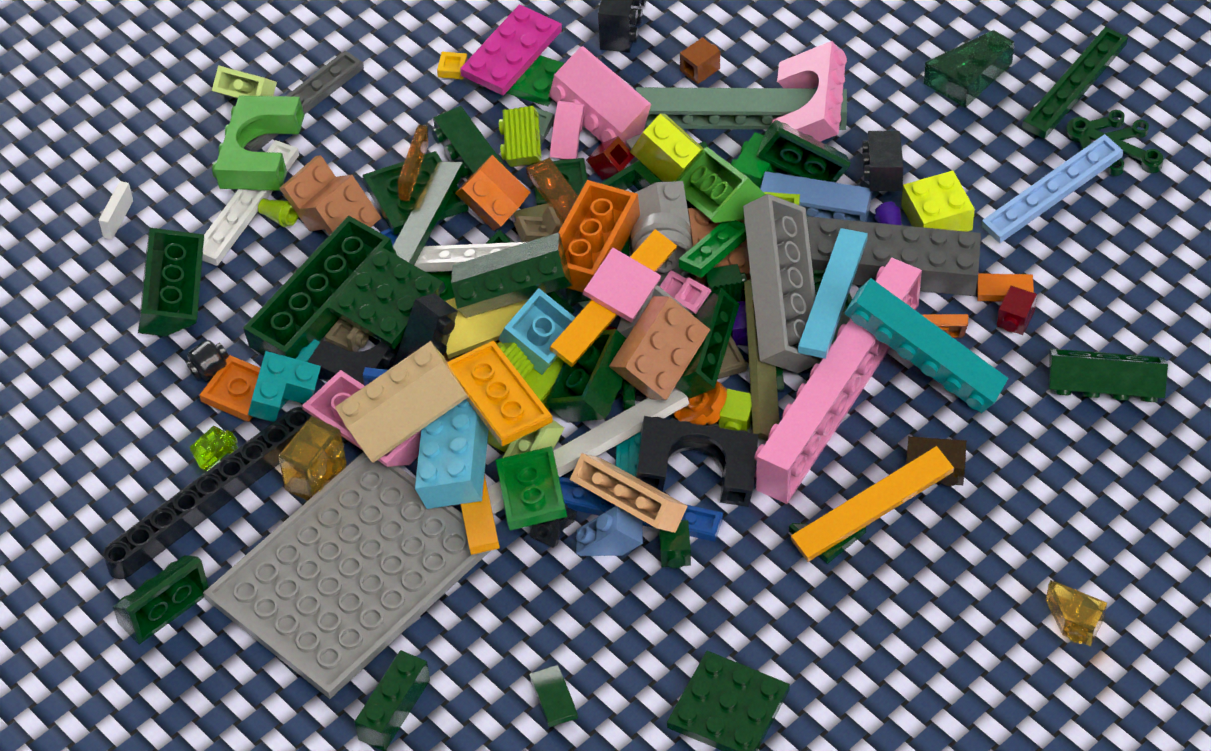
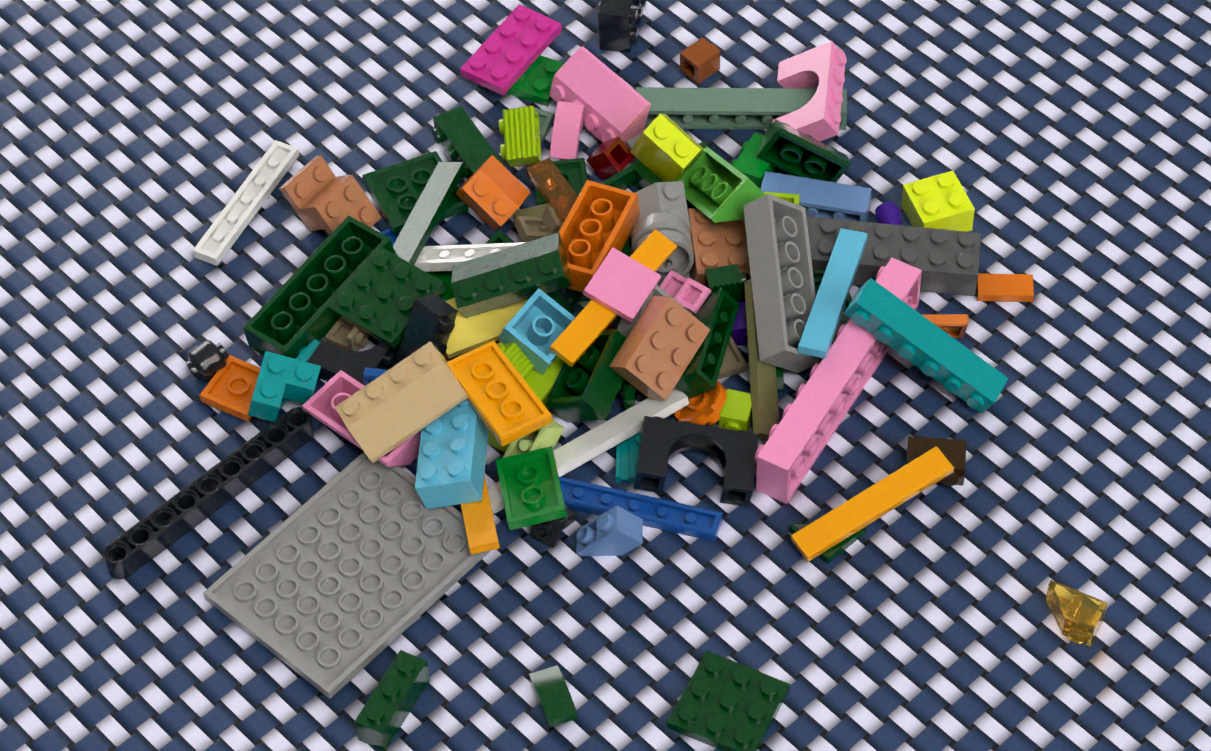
(116, 210): white tile -> none
(162, 598): dark green slope -> none
(170, 281): dark green slope -> none
(213, 446): clear neon green bracket -> none
(237, 83): yellowish green brick -> none
(249, 119): bright green arch -> none
(278, 211): lime cone -> none
(312, 458): clear yellow brick -> none
(317, 89): dark grey tile -> none
(413, 162): clear orange tile -> none
(450, 65): yellow plate -> none
(628, 492): light nougat brick -> none
(675, 547): dark green brick -> none
(713, 248): green plate -> none
(883, 161): black brick -> none
(969, 67): clear green wedge -> none
(1016, 310): dark red brick -> none
(1052, 188): light blue plate -> none
(1074, 82): dark green plate -> none
(1090, 131): dark green plant -> none
(1107, 374): dark green slope -> none

